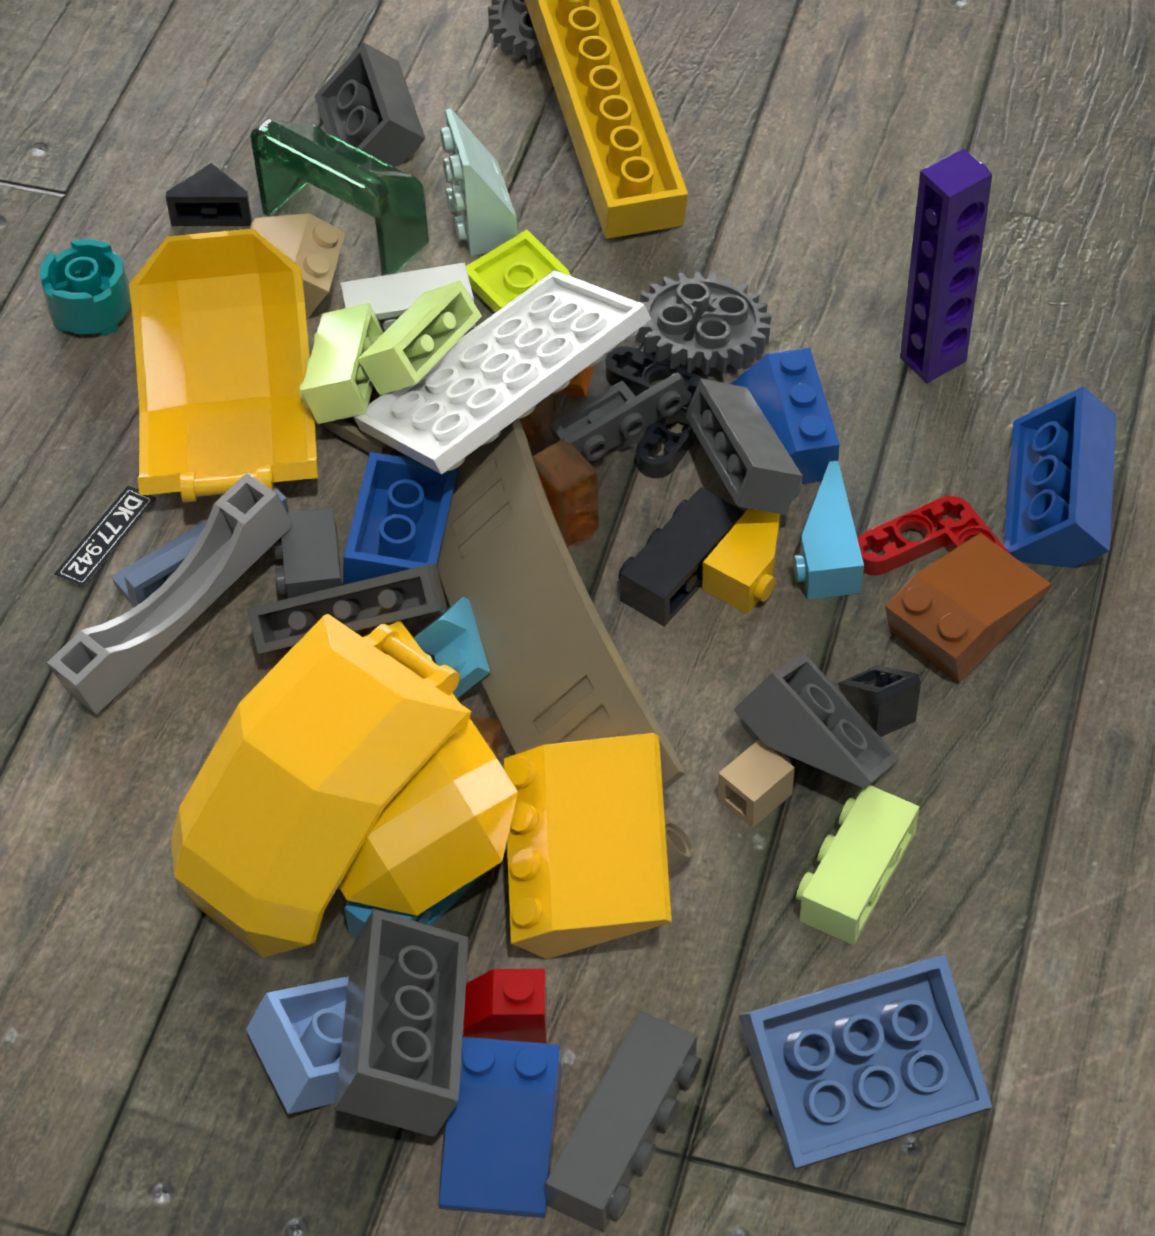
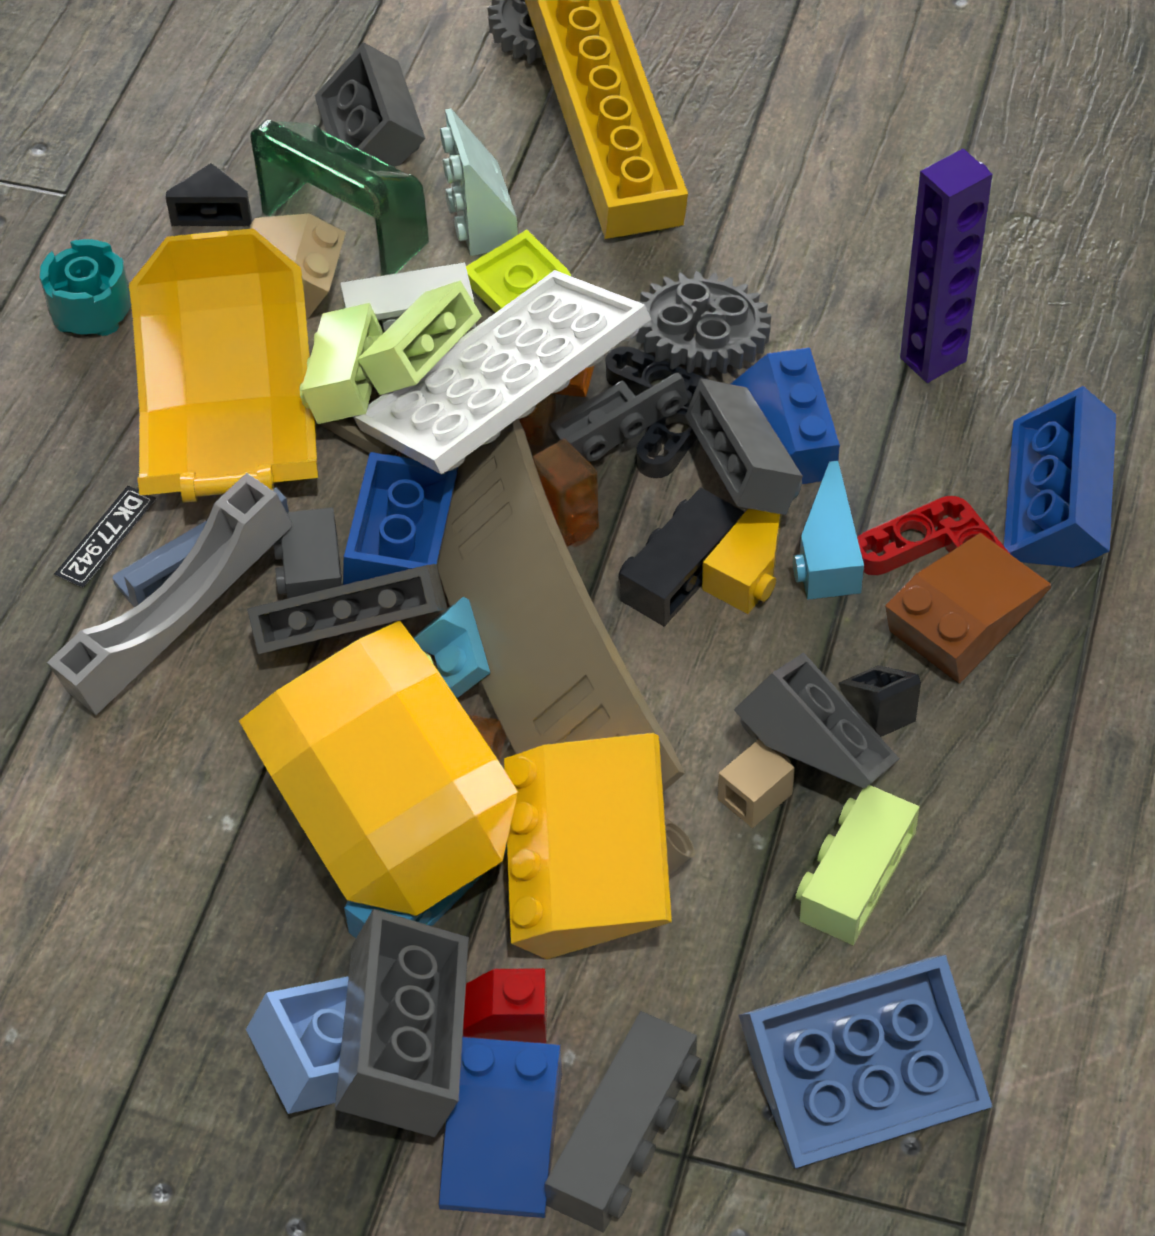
(307, 778): yellow windscreen -> none

